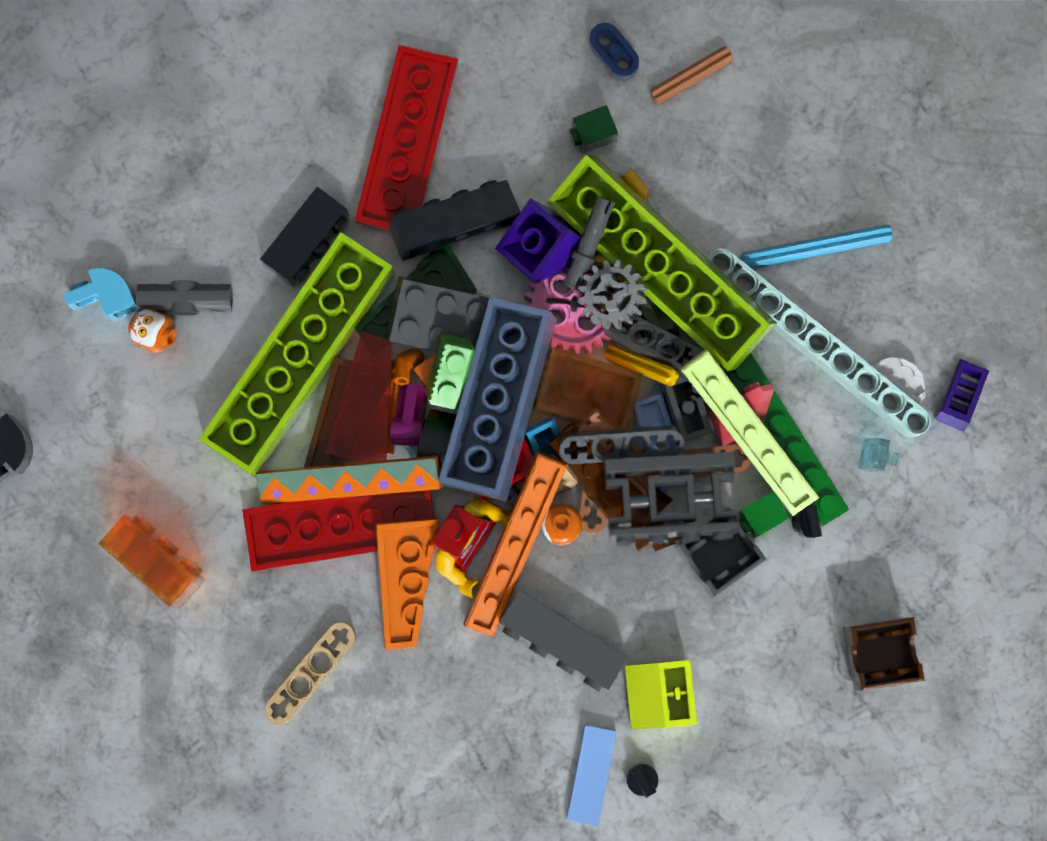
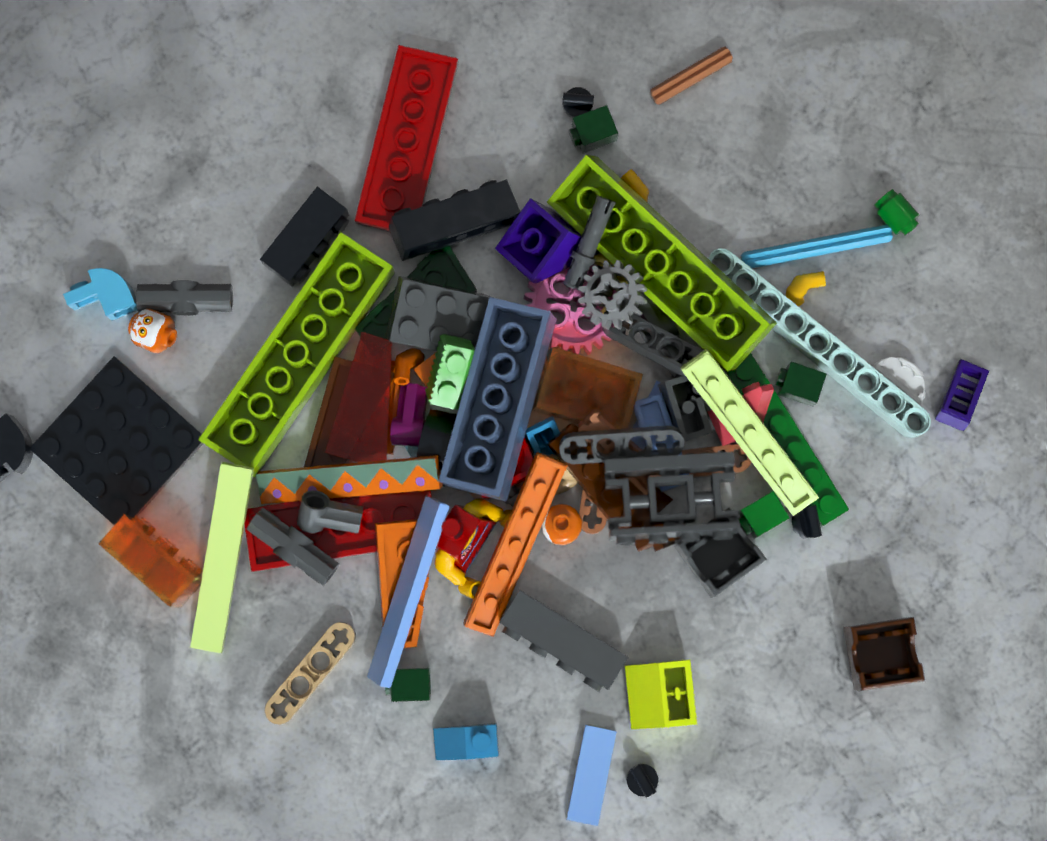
(118, 443): none -> black plate
(222, 557): none -> yellowish green tile
(293, 546): none -> dark grey piece
(319, 512): none -> dark grey piece
(407, 592): none -> light blue tile
(410, 685): none -> dark green brick
(466, 742): none -> dark azure slope
(577, 101): none -> black plate
(615, 51): dark blue plate -> none
(641, 364): yellow axle -> none
(800, 383): none -> dark green brick
(802, 283): none -> yellow arm
(876, 455): clear light blue tile -> none
(897, 213): none -> green brick

